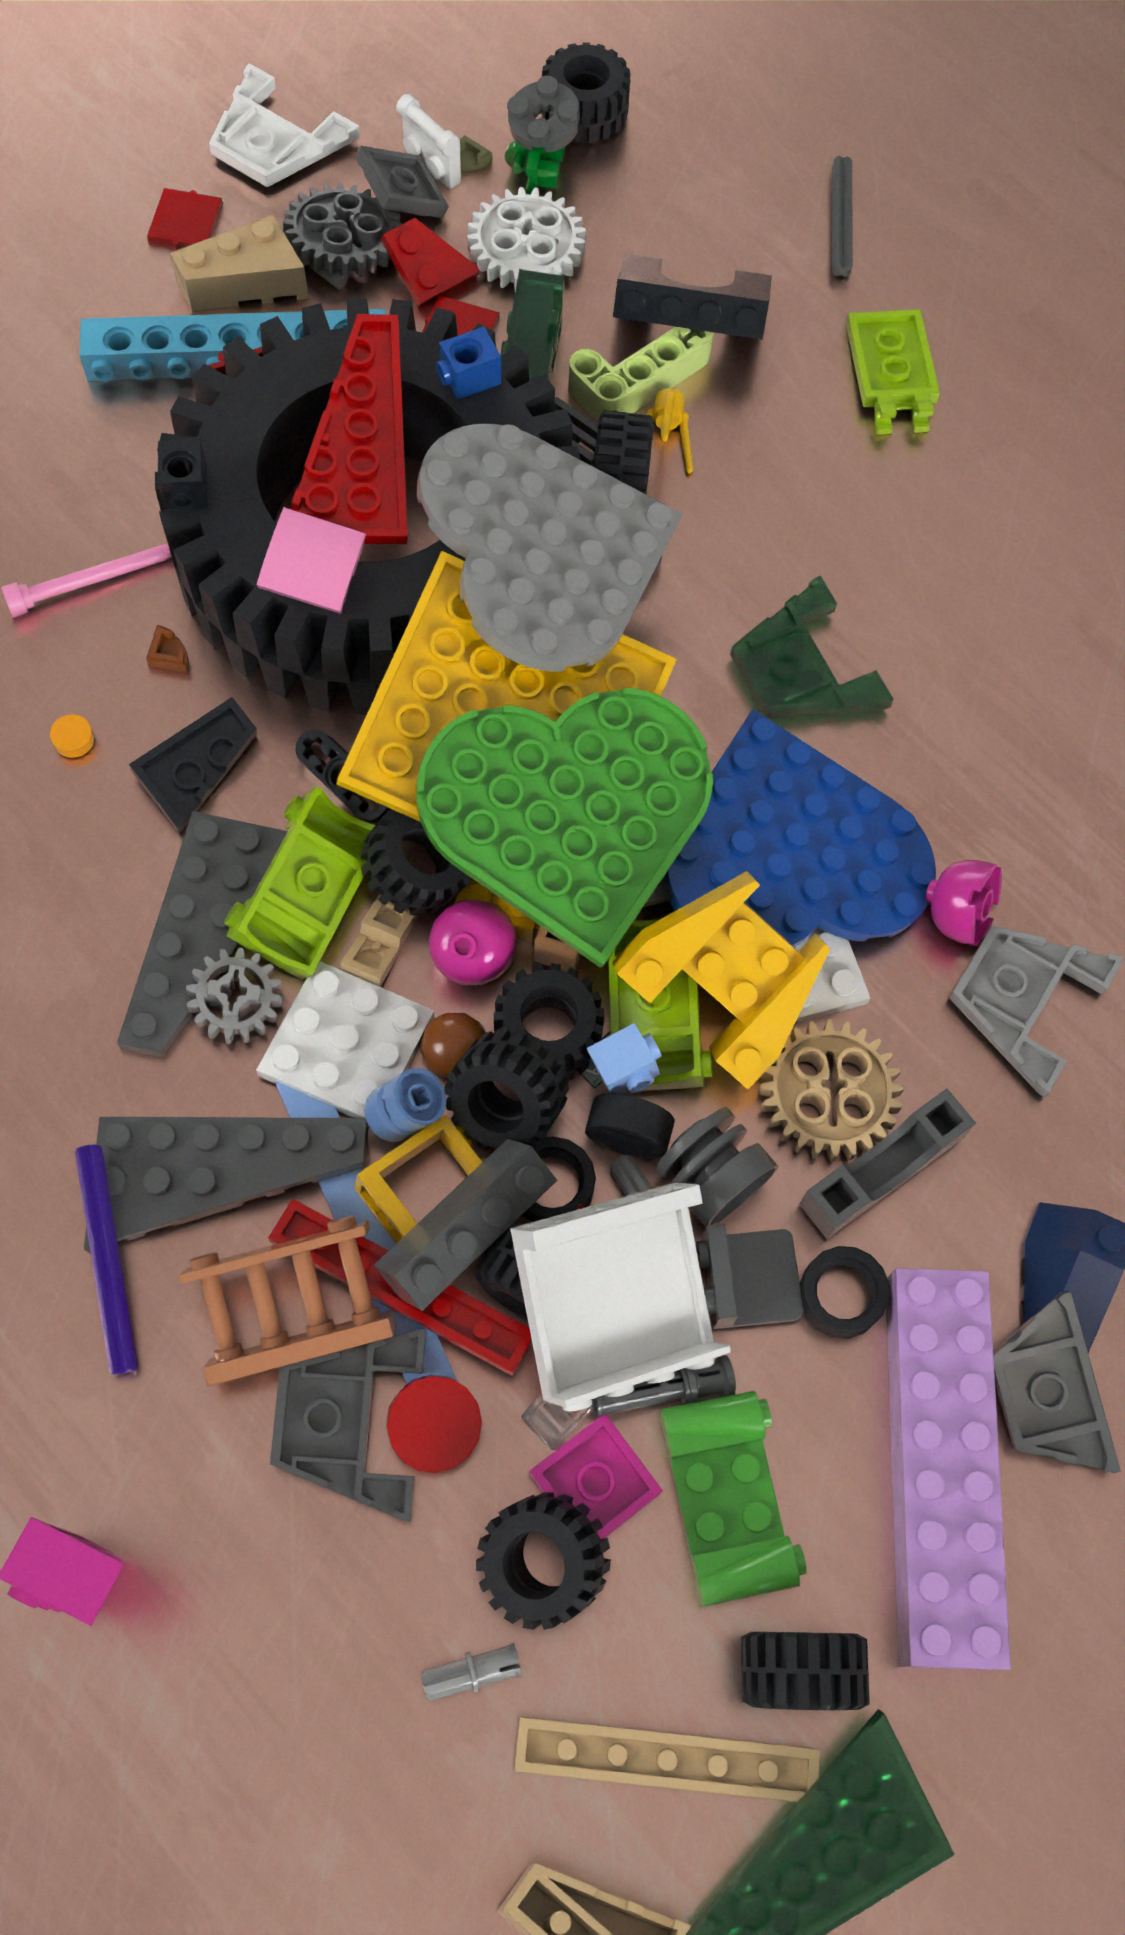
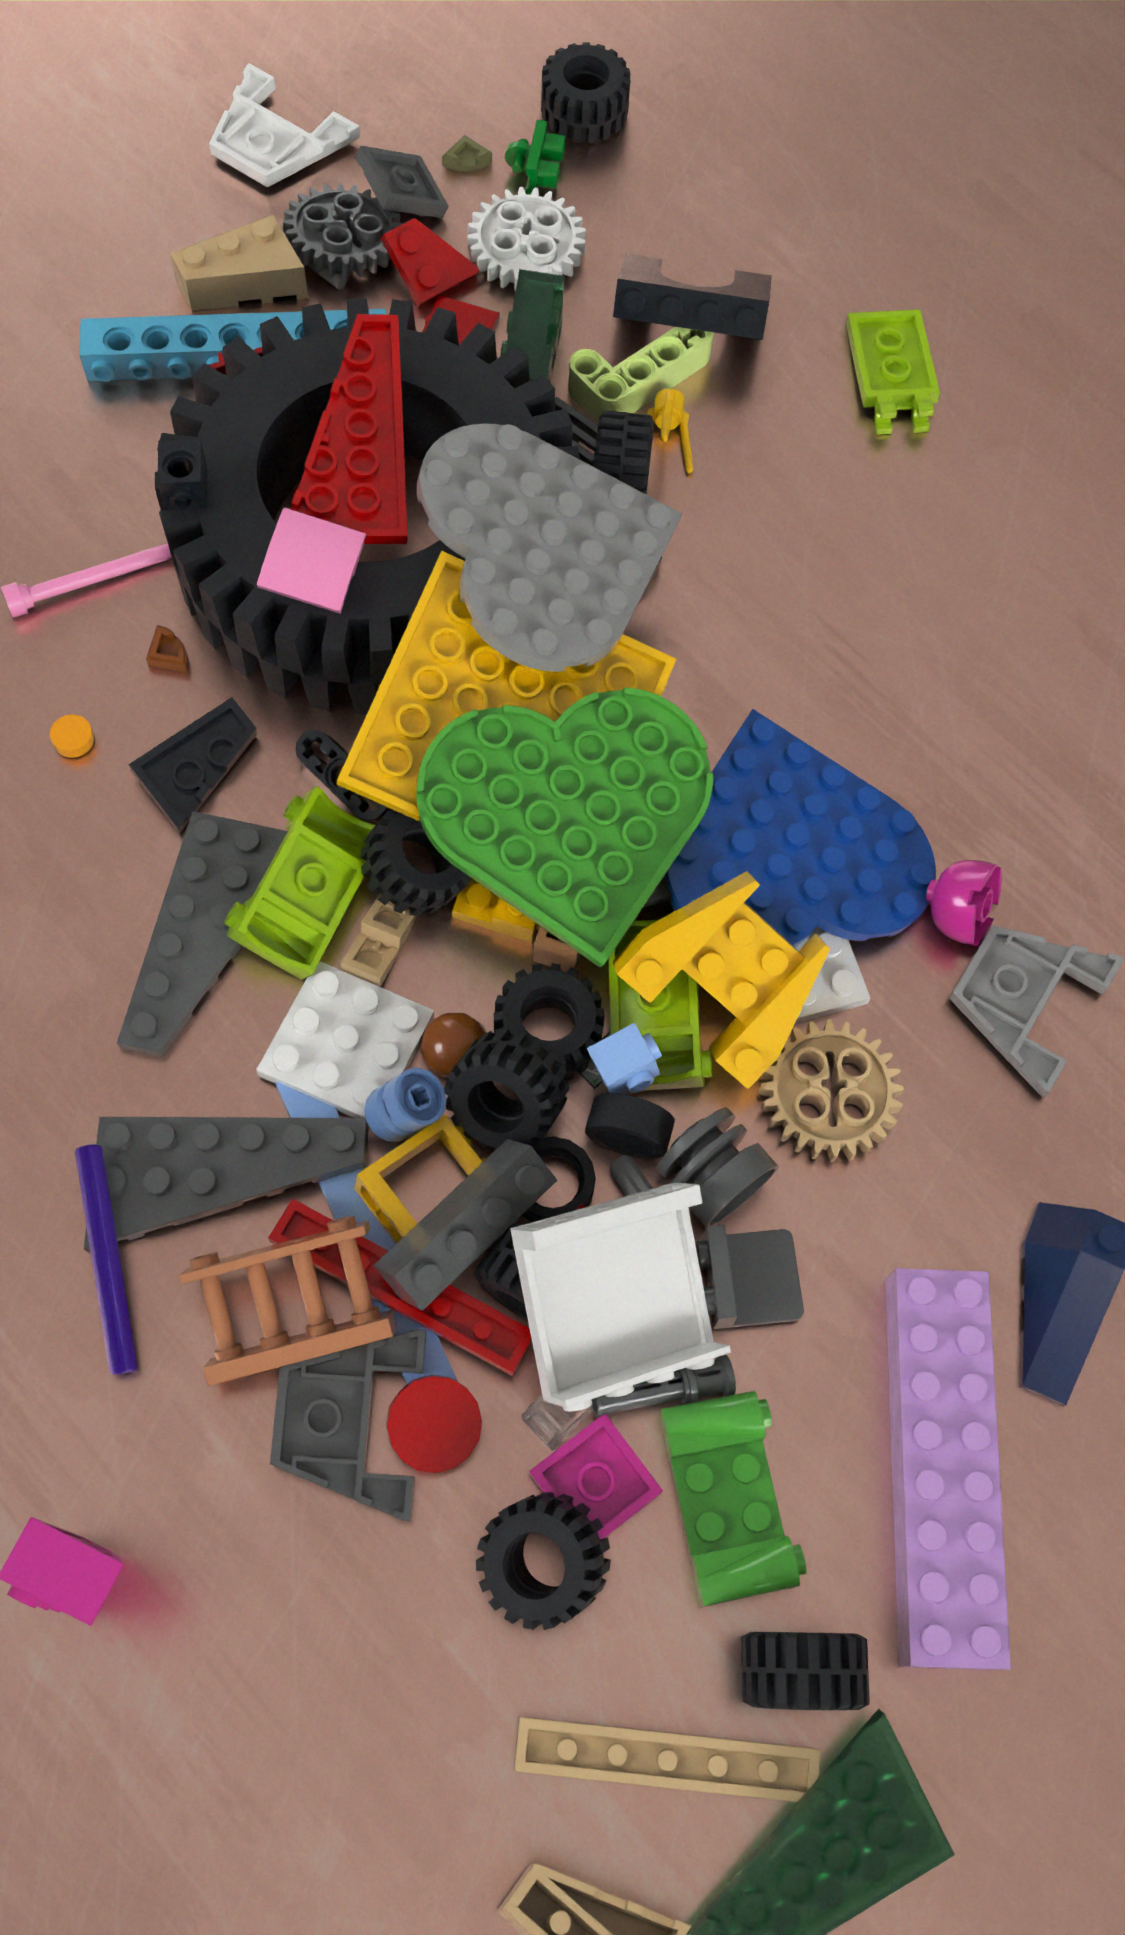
(184, 218): red piece -> none
(251, 998): light grey gear -> none
(429, 140): white plate -> none
(469, 363): blue brick -> none
(471, 1672): light grey axle -> none
(472, 942): dark pink cylinder -> none
(542, 97): dark grey plate -> none
(790, 672): clear green wing -> none
(842, 216): dark grey axle -> none
(872, 1272): black tyre -> none
(887, 1165): dark grey arch -> none
(1052, 1390): dark grey wing -> none

